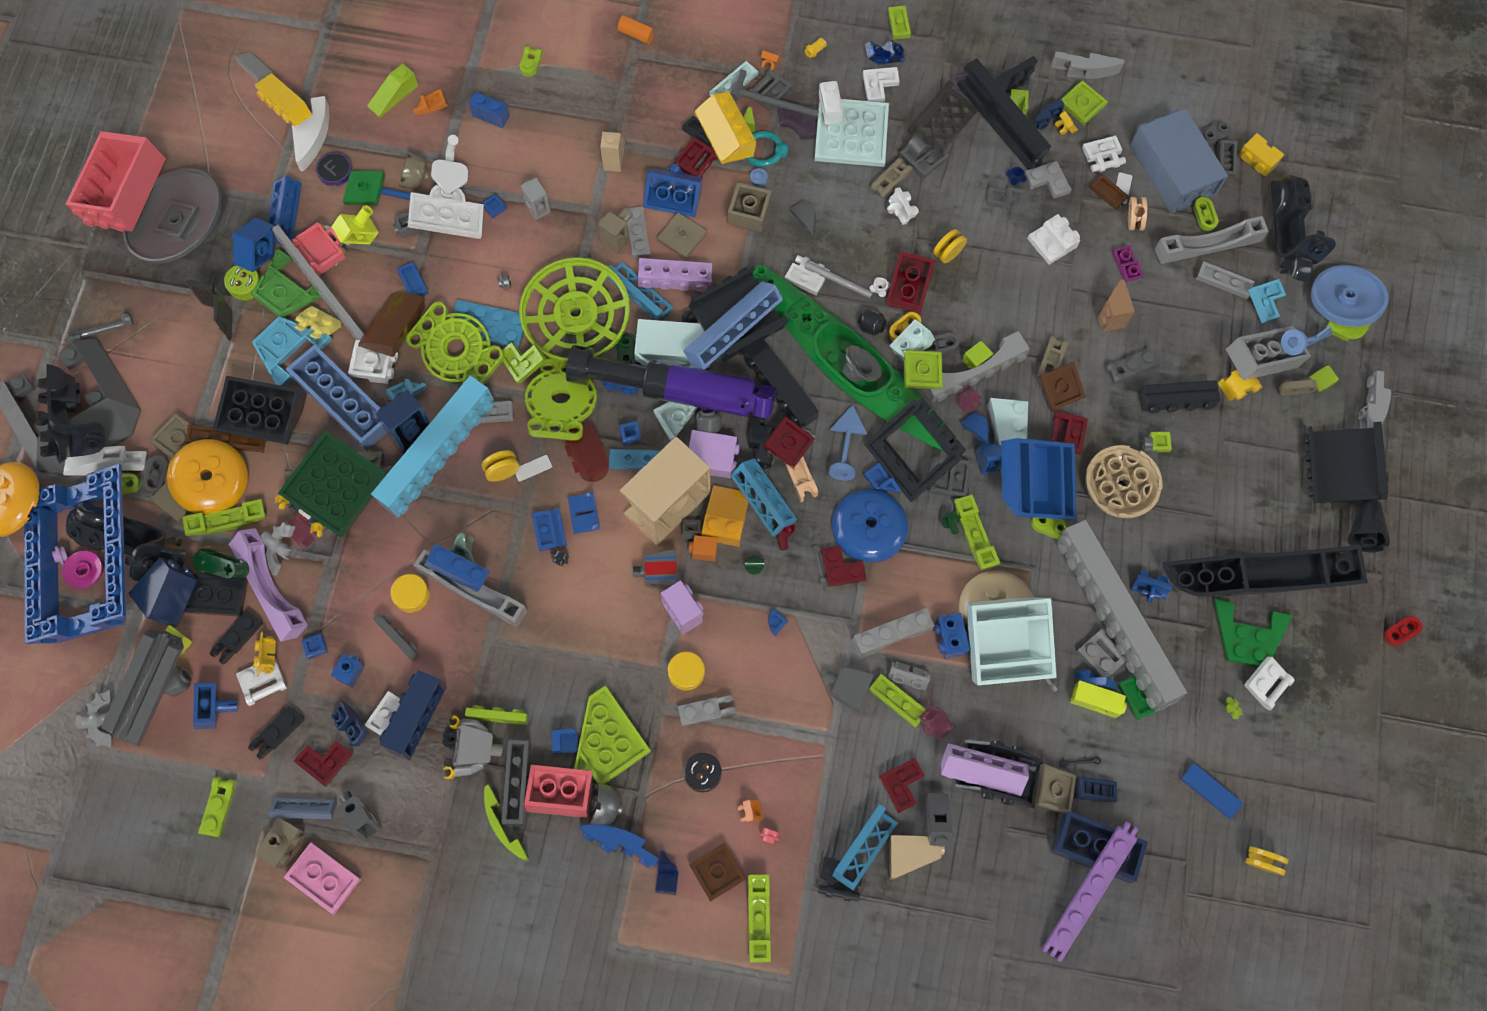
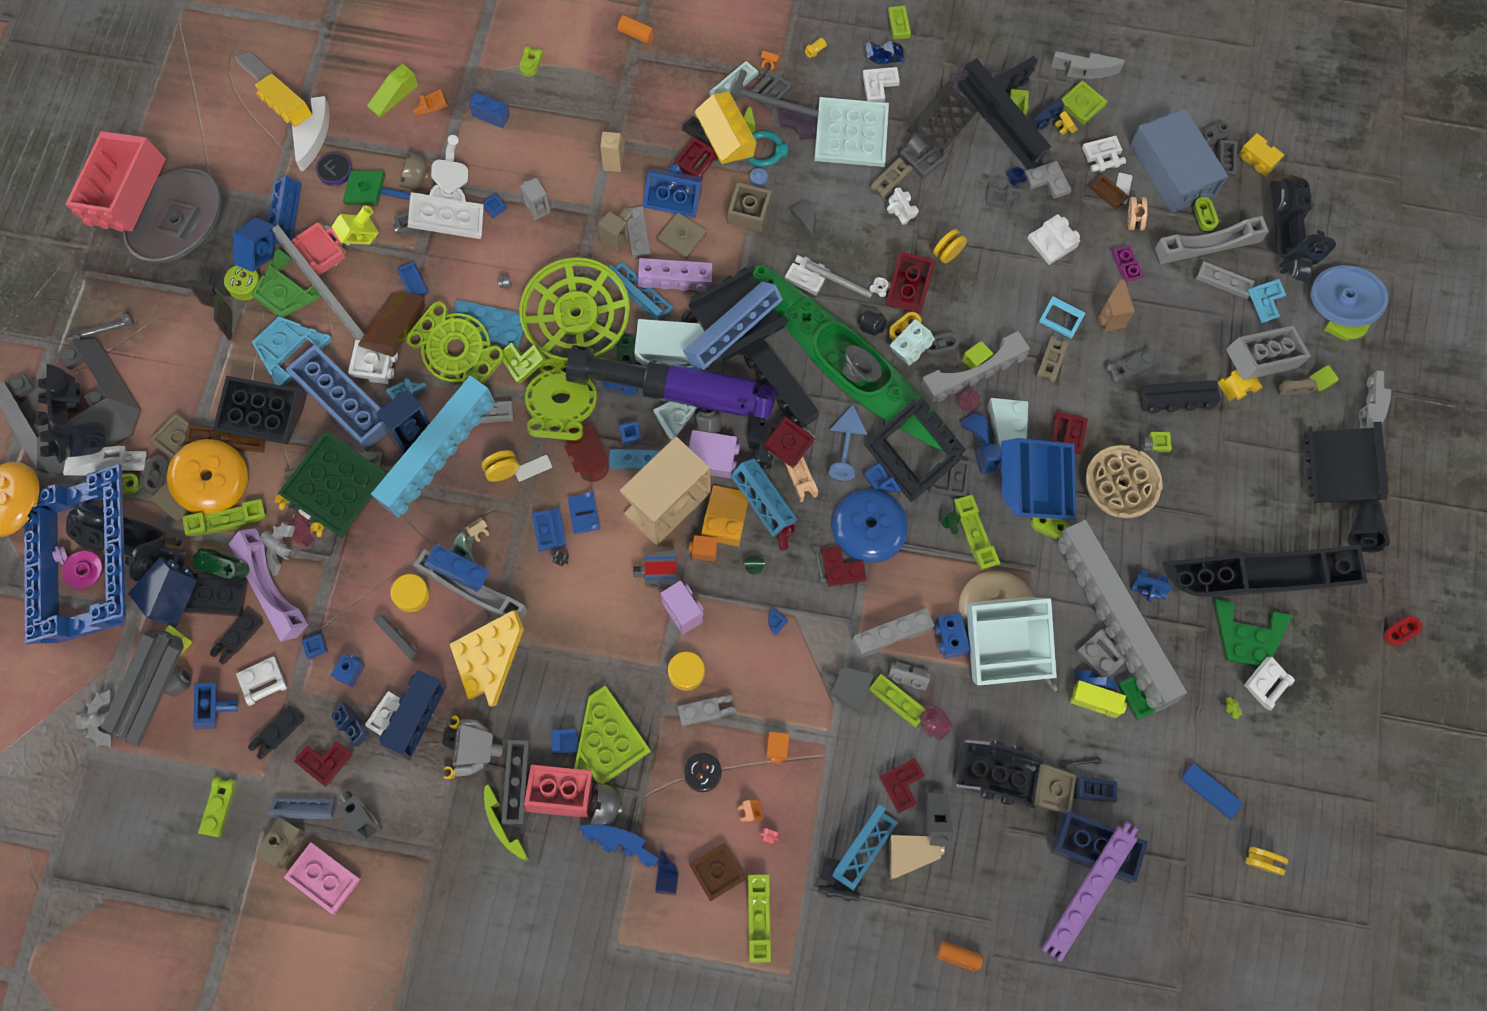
(263, 661): yellow hinge -> none
(319, 321): light yellow plate -> none
(477, 527): none -> tan tile
(487, 655): none -> yellow wing
(497, 715): lime plate -> none
(691, 528): dark grey tile -> none
(777, 747): none -> orange brick
(830, 102): white brick -> none
(923, 369): lime tile -> none
(959, 956): none -> orange brick
(984, 769): lavender brick -> none
(1062, 386): reddish brown plate -> none
(1068, 308): none -> medium azure tile
(1295, 341): medium blue piece -> none

